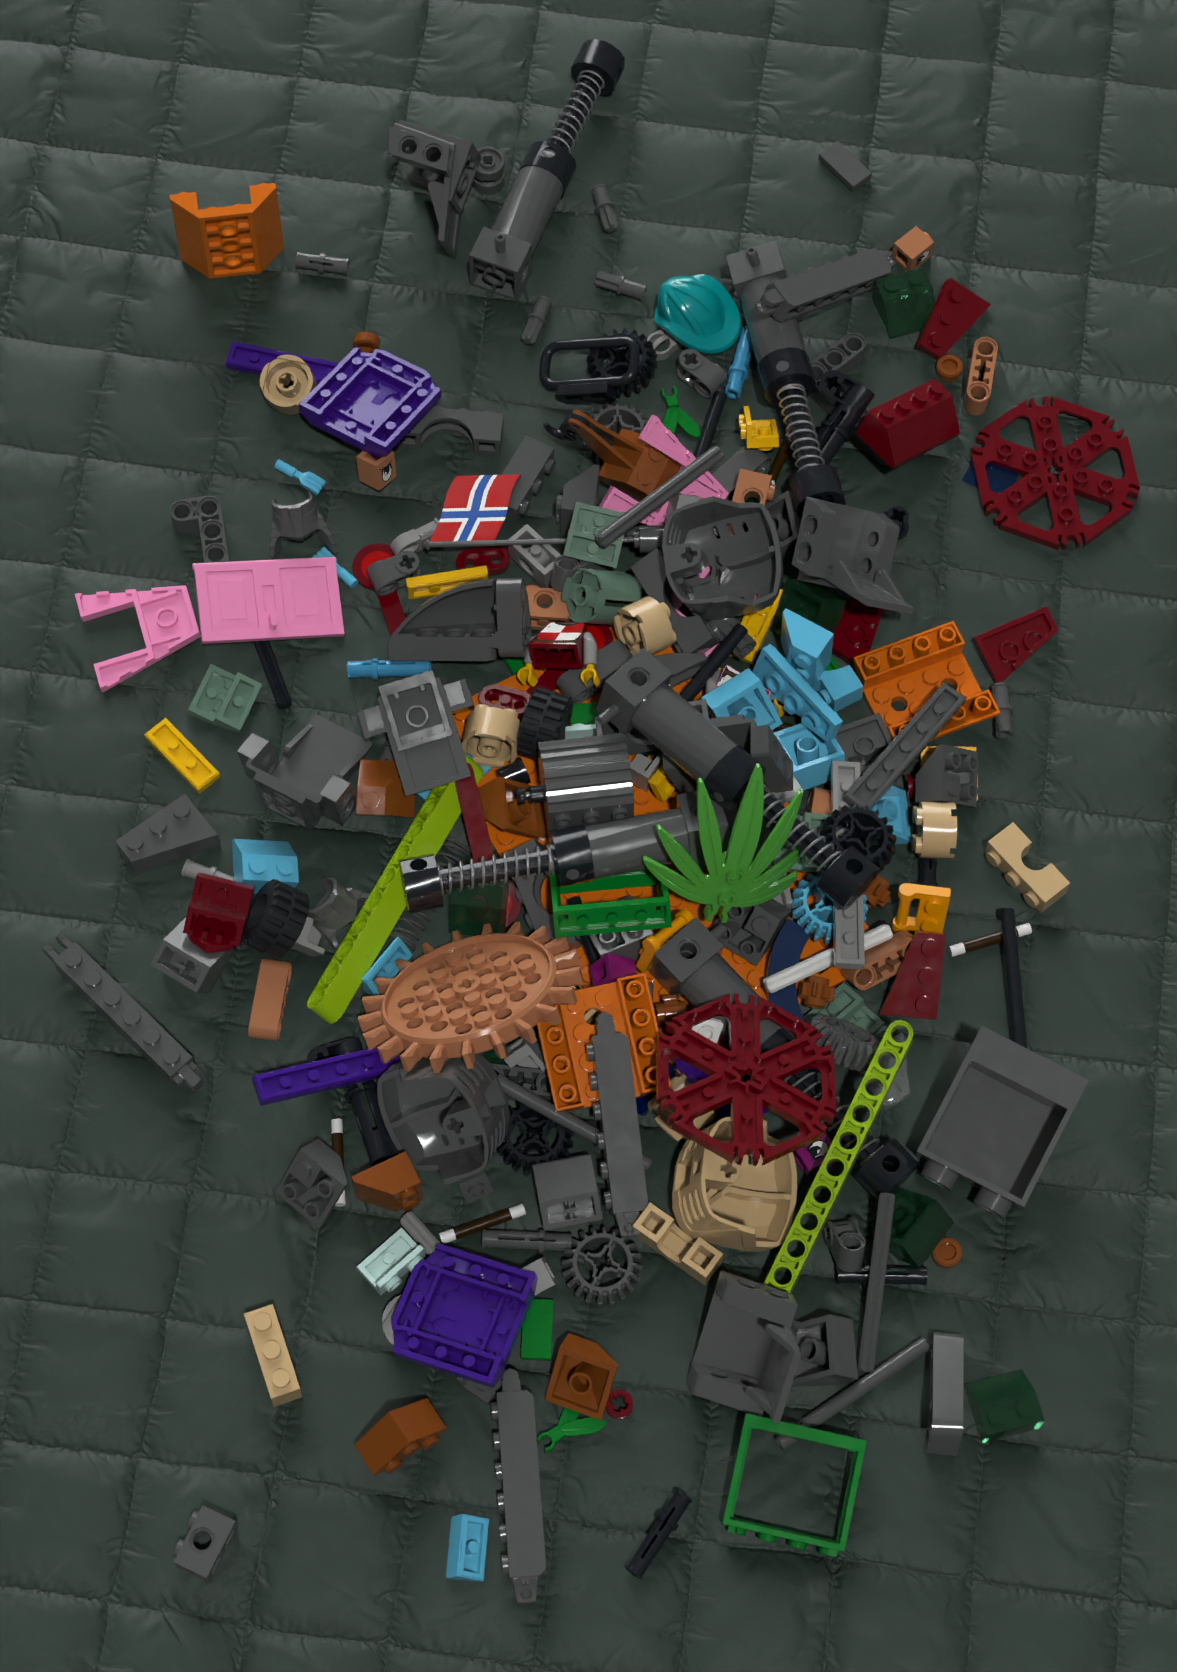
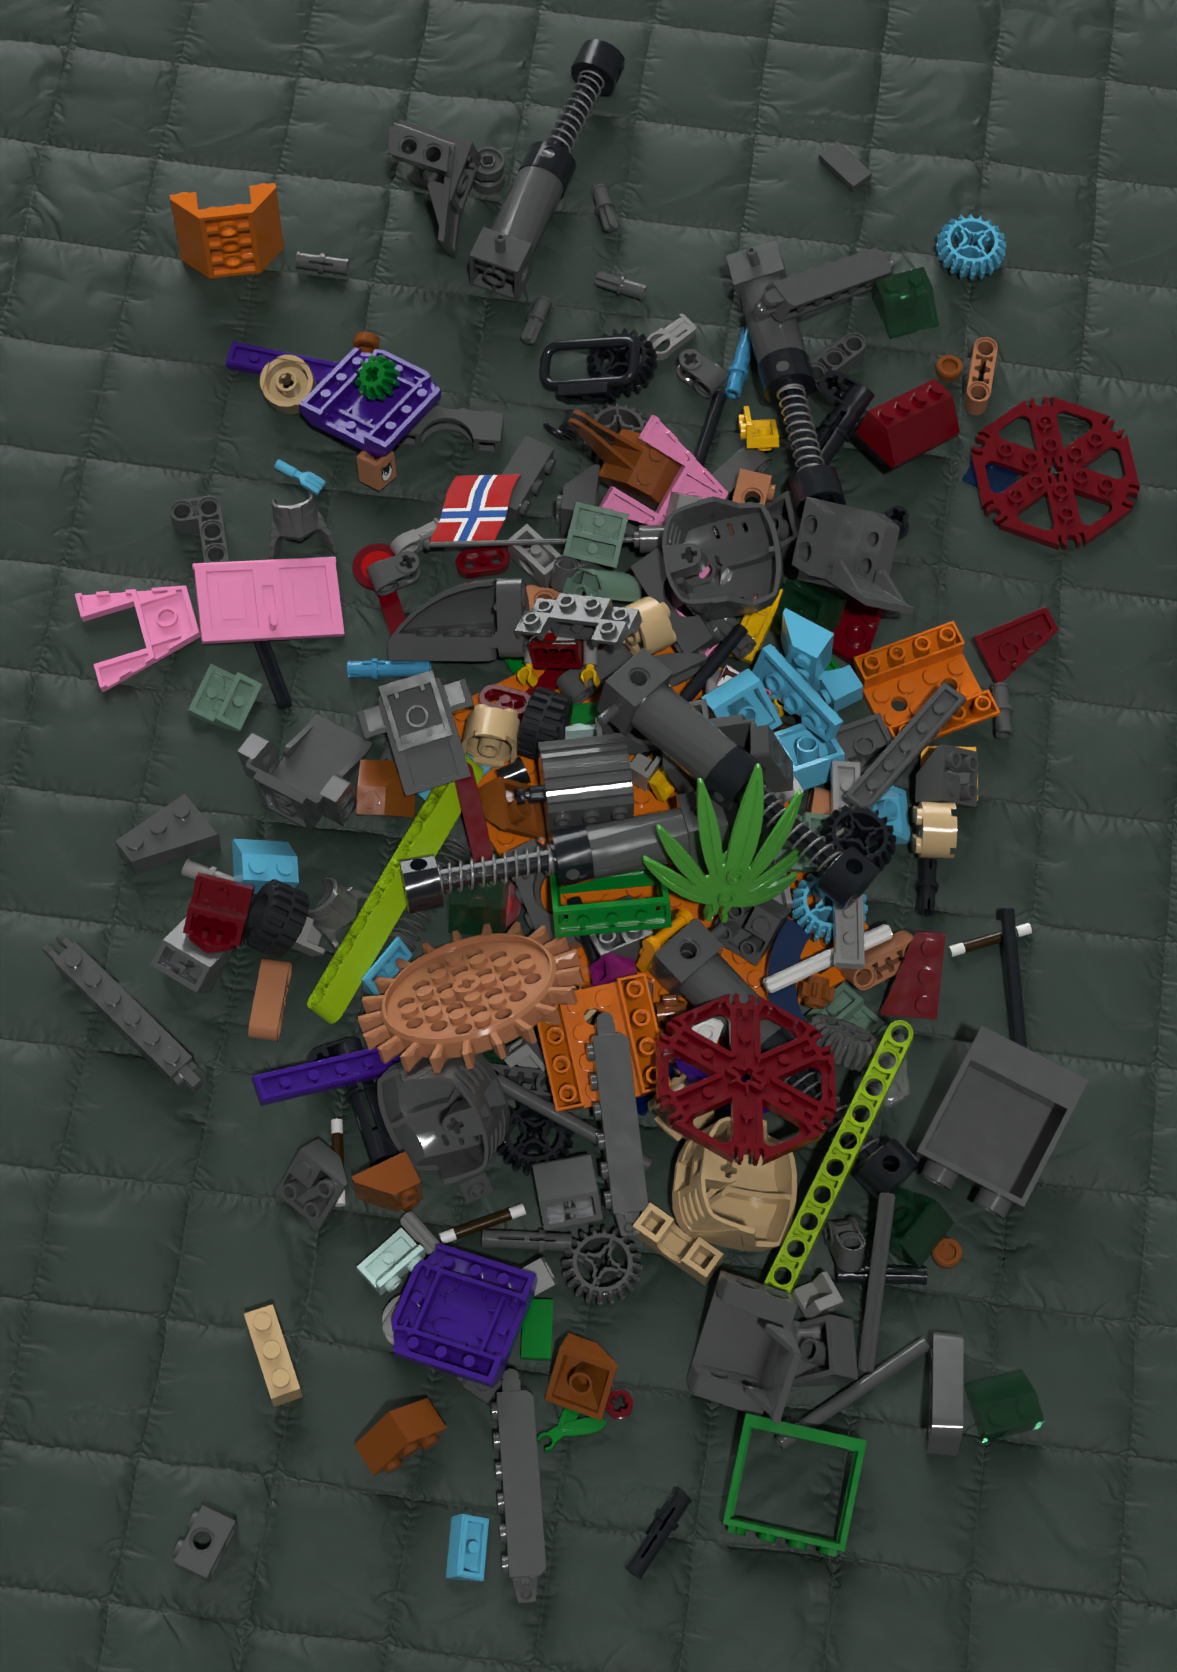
(182, 755): yellow tile -> none
(342, 573): medium azure piece -> none
(386, 374): none -> green gear
(436, 583): yellow tile -> none
(580, 618): none -> dark grey bracket
(659, 496): dark grey axle -> none
(677, 416): green piece -> none
(698, 313): teal piece -> none
(780, 458): dark brown bar -> none
(811, 1156): magenta brick -> none
(818, 1297): none -> light grey panel
(877, 893): dark orange gear -> none
(910, 785): dark red bush -> none
(913, 249): nougat brick -> none
(930, 911): light orange plate -> none
(950, 318): dark red wing -> none
(970, 255): none -> medium azure gear
(1038, 887): tan arch -> none

